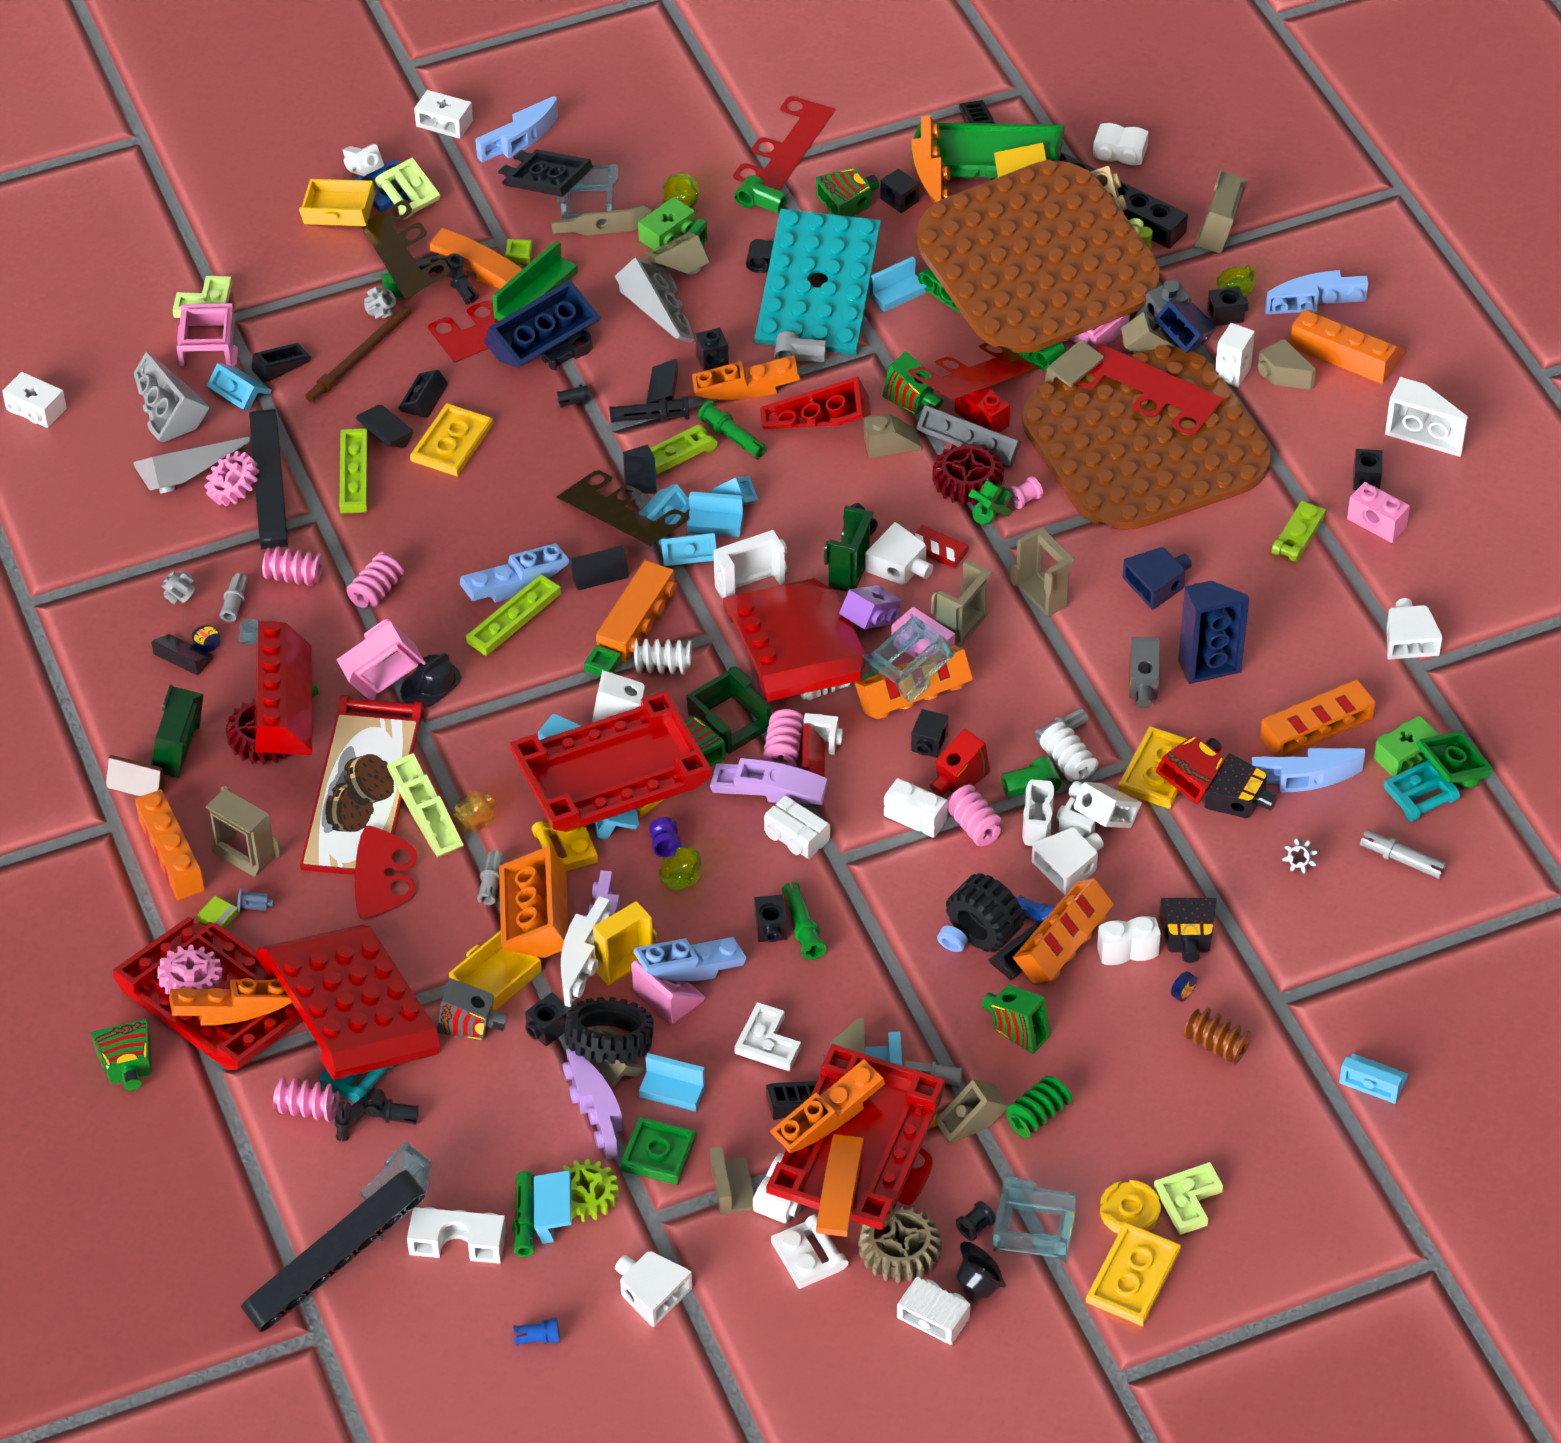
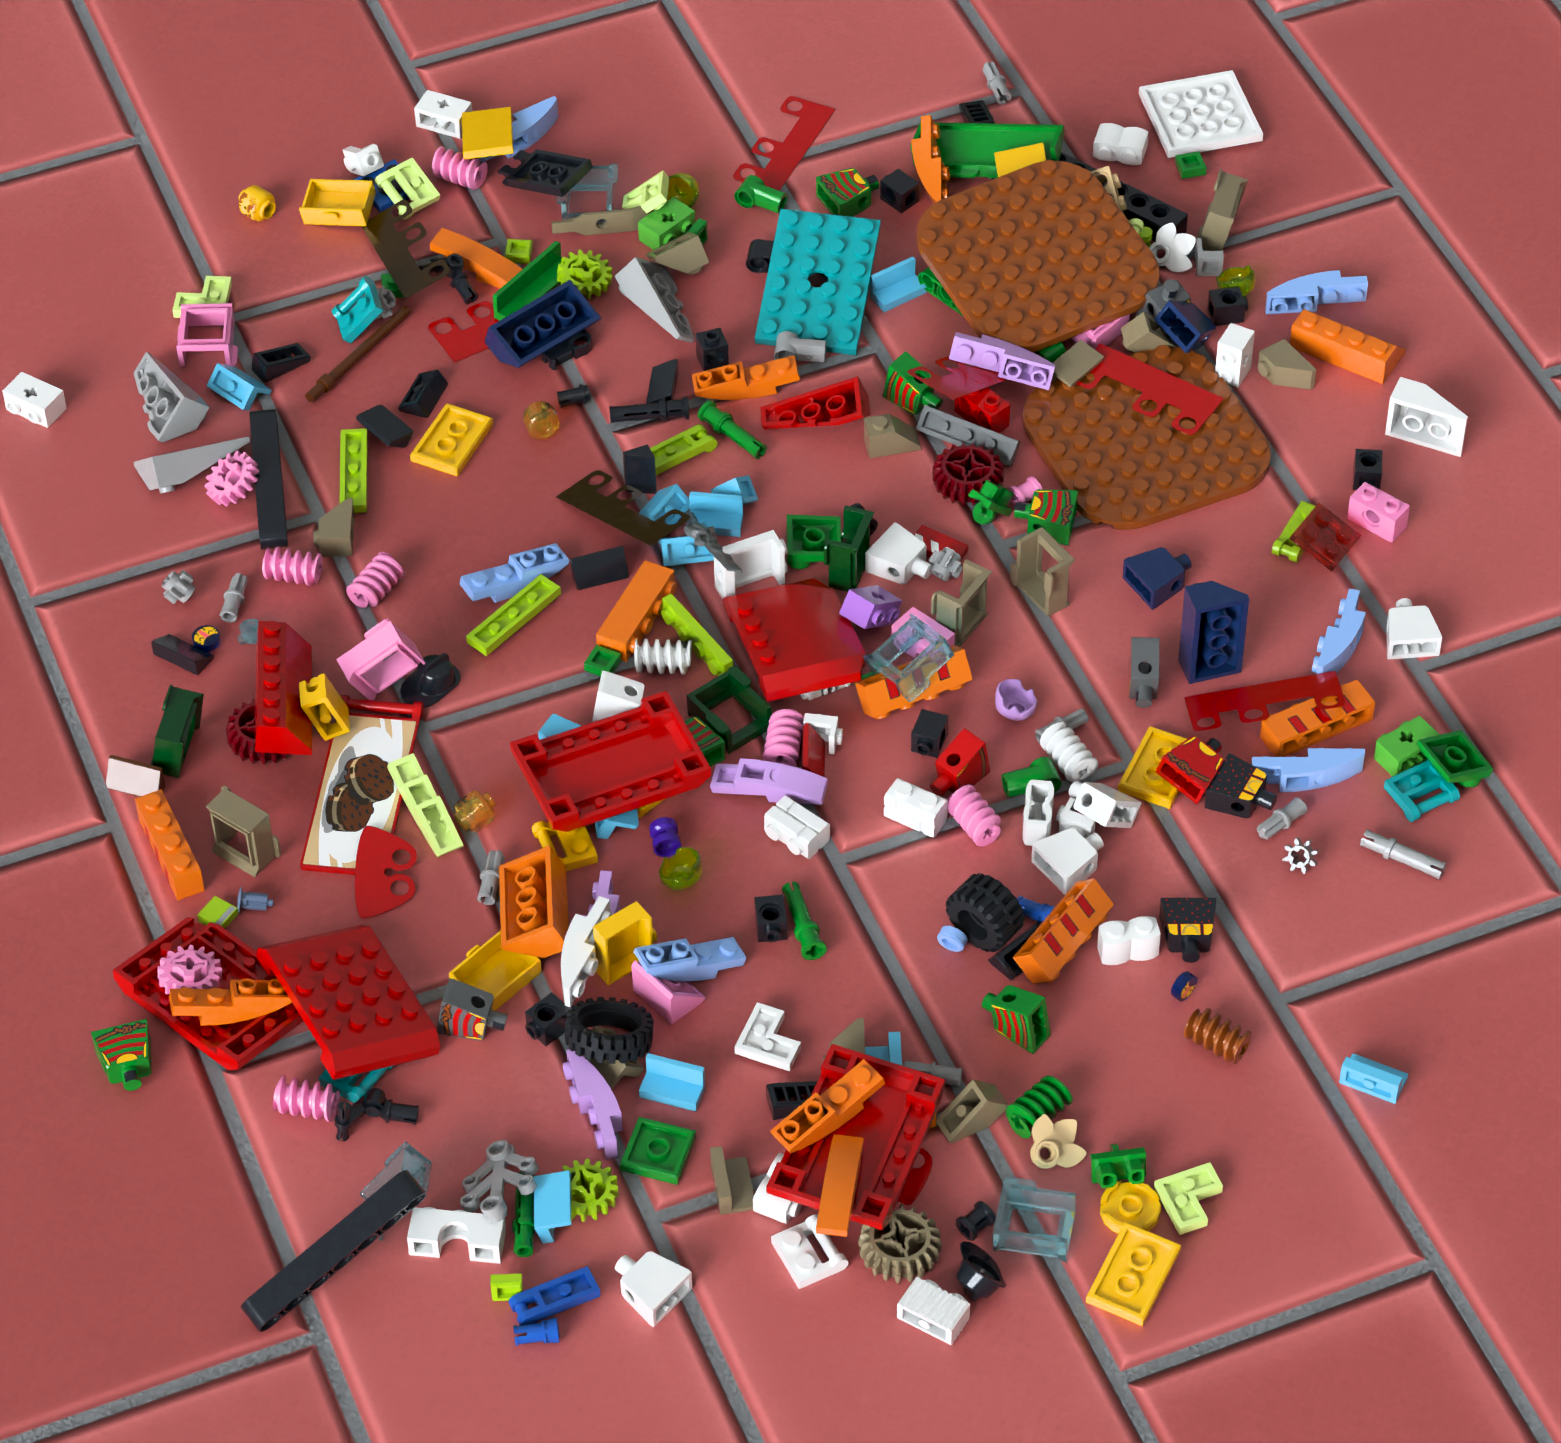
(257, 203): none -> yellow head
(321, 700): none -> yellow brick
(336, 530): none -> dark tan slope
(363, 312): none -> teal plate
(457, 169): none -> bright pink piece
(487, 133): none -> yellow tile
(498, 1157): none -> light grey plant
(505, 1286): none -> lime tile
(541, 420): none -> clear yellow head
(555, 1296): none -> blue plate
(585, 272): none -> lime gear
(648, 195): none -> yellowish green plate
(689, 629): none -> lime plate
(707, 537): none -> dark grey sword
(807, 538): none -> green slope
(946, 564): none -> light grey gear
(996, 82): none -> light grey axle
(1003, 357): none -> lavender slope
(1014, 701): none -> lavender hair
(1051, 510): none -> green torso
(1058, 1140): none -> tan plate
(1118, 1165): none -> green hips
(1175, 247): none -> white plate
(1190, 165): none -> green plate
(1200, 113): none -> white plate
(1207, 262): none -> light grey panel
(1257, 696): none -> red piece
(1281, 818): none -> light grey axle
(1325, 537): none -> clear red plate
(1341, 639): none -> light blue slope

